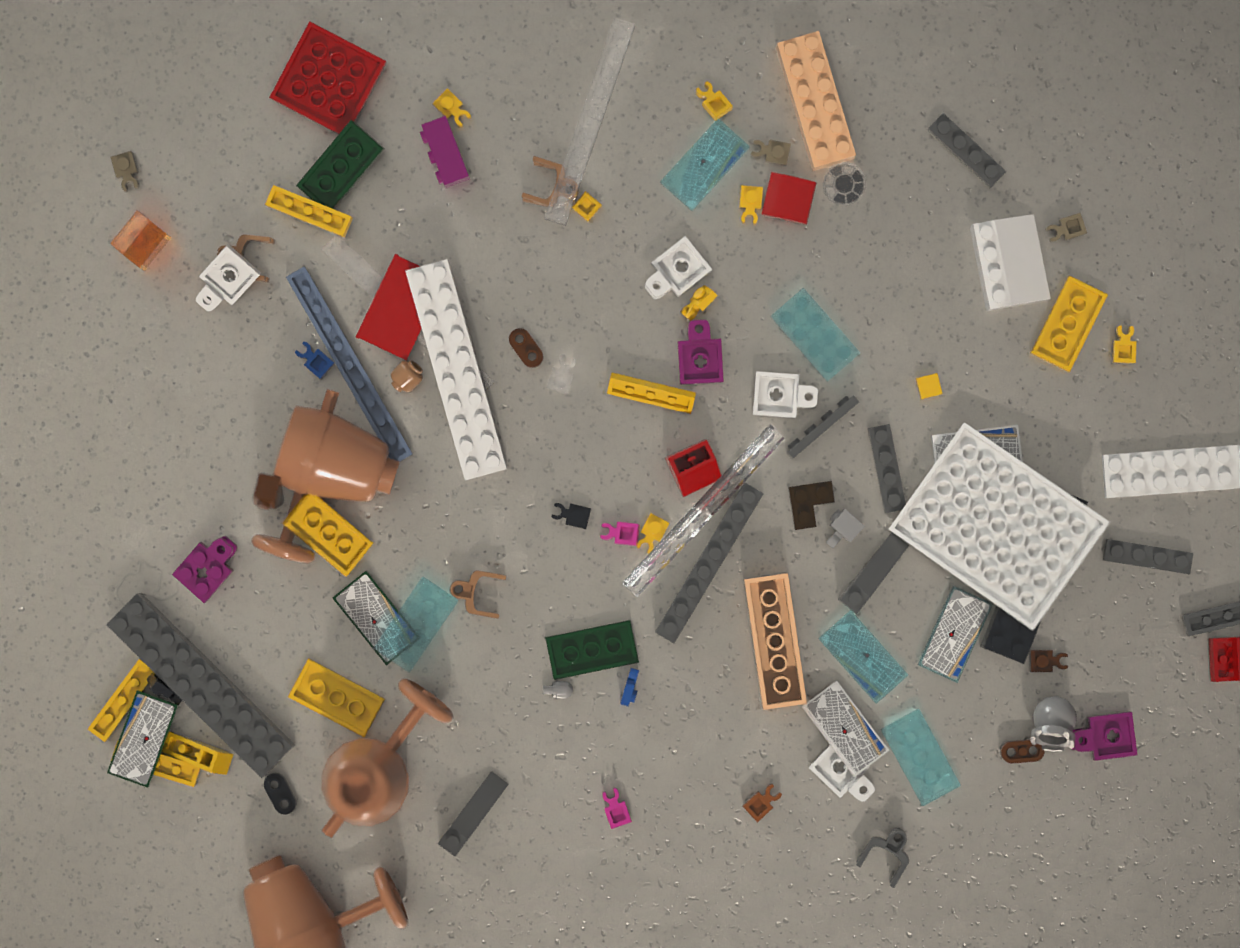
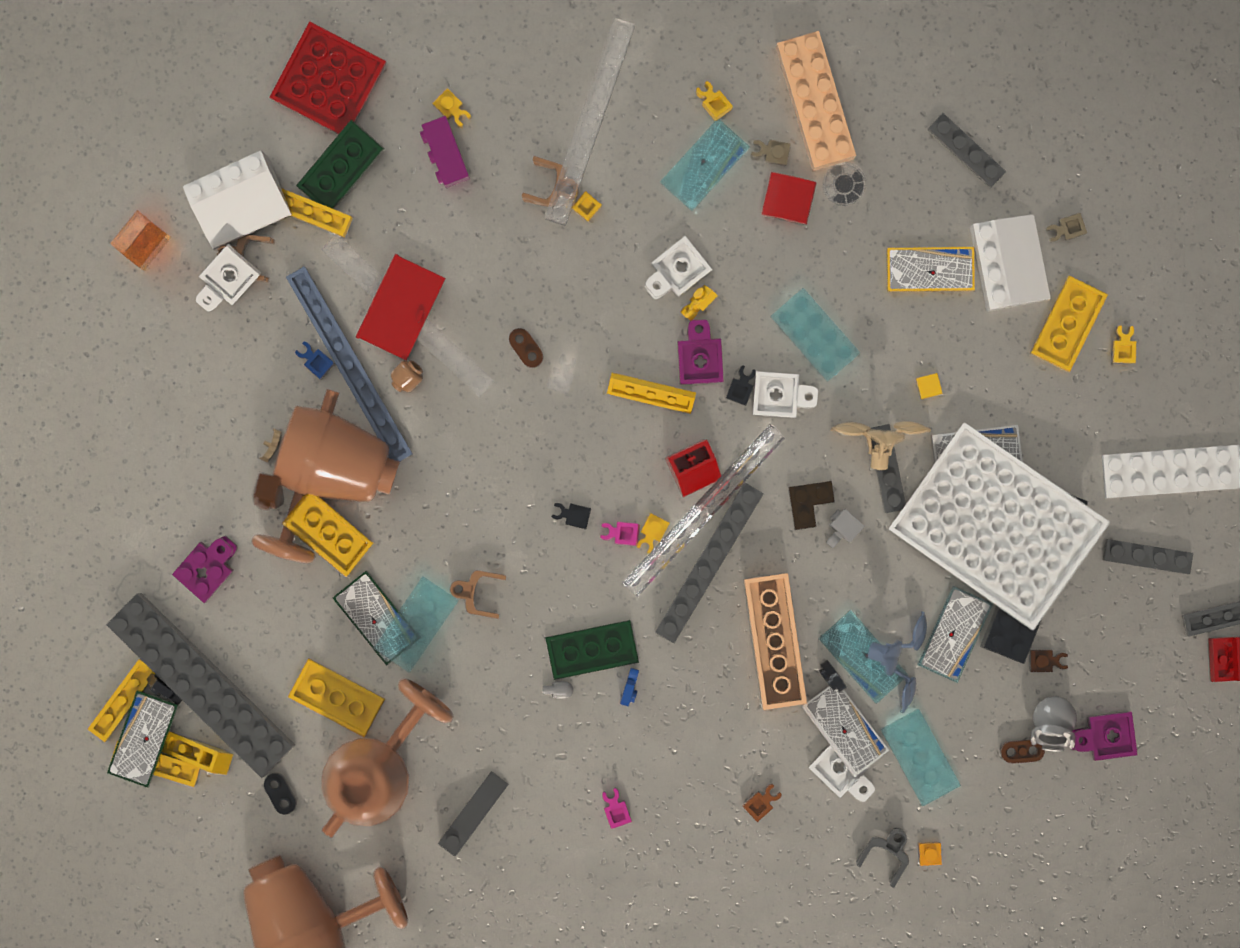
(125, 166): dark tan plate -> none
(237, 199): none -> white slope
(272, 446): none -> tan piece
(456, 369): white plate -> none
(741, 389): none -> black plate
(750, 200): yellow plate -> none
(828, 419): dark grey plate -> none
(832, 677): none -> black plate
(873, 573): dark grey slope -> none
(886, 439): none -> tan plant
(889, 655): none -> sand blue plant
(929, 853): none -> light orange plate
(930, 269): none -> tile

